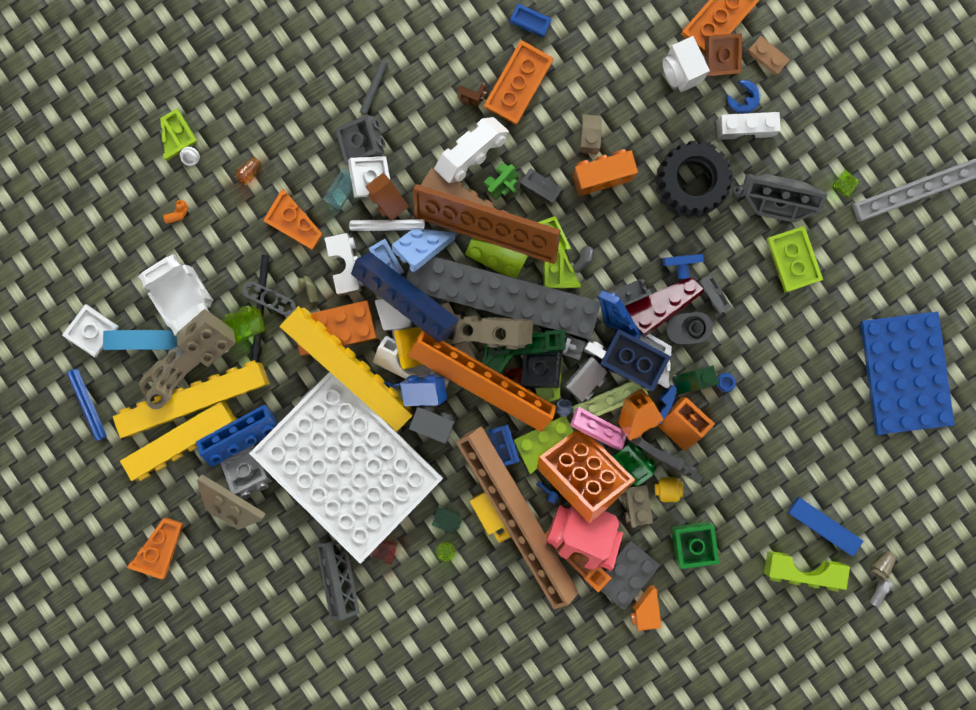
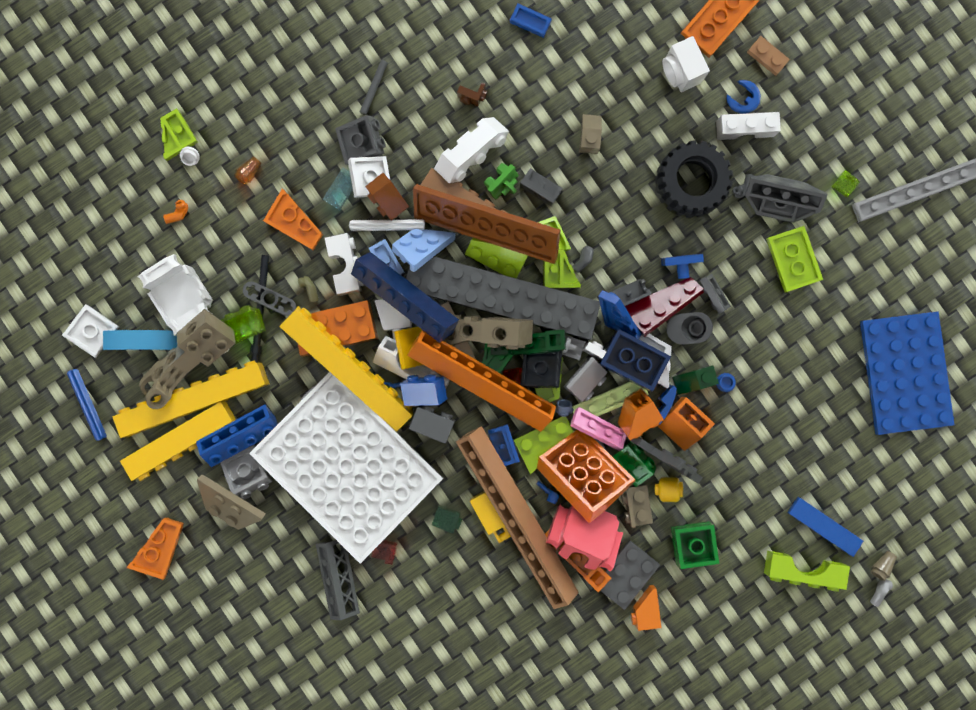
(445, 552): clear neon green plate -> none
(518, 82): orange plate -> none
(604, 172): orange brick -> none
(723, 54): dark orange plate -> none

